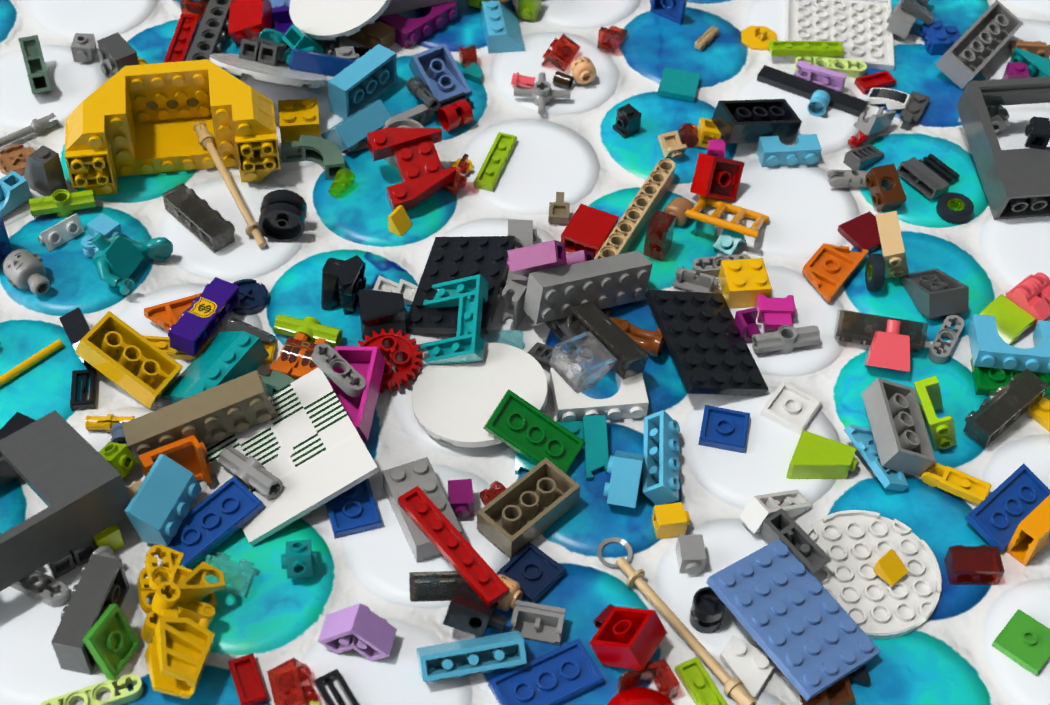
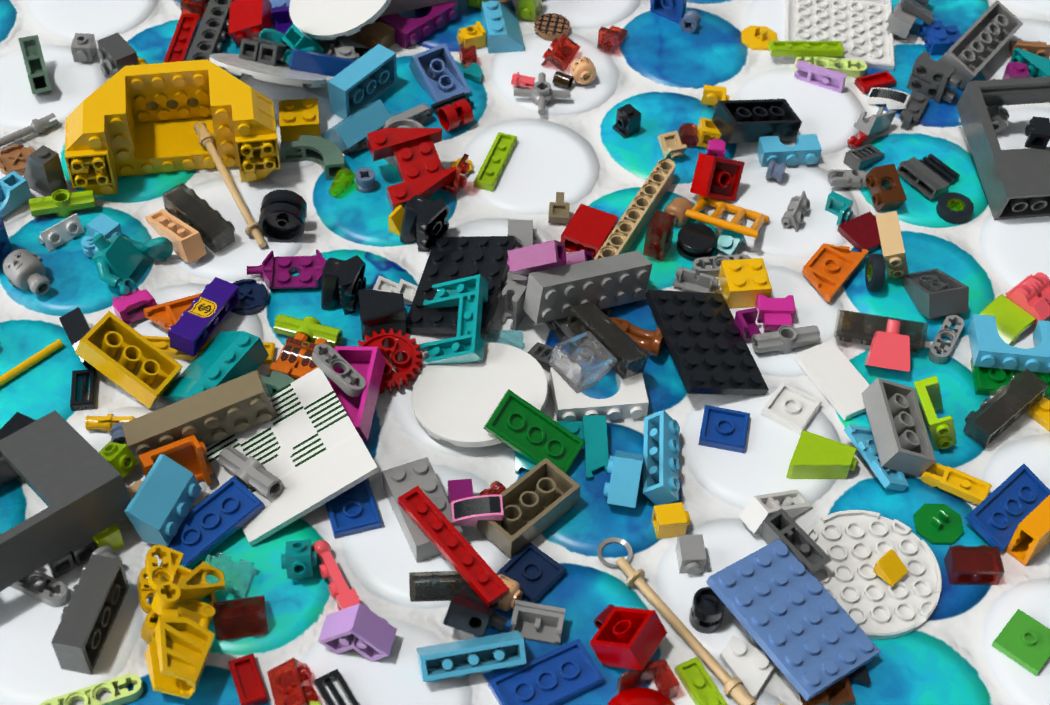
(112, 641): bright green plate -> none
(131, 306): none -> dark pink piece
(185, 239): none -> light nougat slope
(238, 325): dark grey slope -> none
(240, 618): none -> clear red bracket
(278, 270): none -> magenta plate
(330, 570): none -> coral plate
(365, 180): none -> sand blue wheel
(421, 92): dark grey pin -> none
(424, 221): none -> black piece
(472, 35): none -> yellow brick
(475, 508): none -> slope
(551, 26): none -> tile
(679, 84): teal tile -> none
(690, 16): none -> sand blue wheel
(695, 241): none -> black head
(706, 38): tan axle -> none
(713, 94): none -> yellow bracket
(776, 170): none -> sand blue wheel
(796, 211): none -> light grey hinge
(806, 88): black tile -> none
(818, 104): medium azure wheel -> none
(834, 378): none -> white tile
(839, 206): none -> teal bracket
(934, 79): none -> dark grey hips
(938, 524): none -> green piece

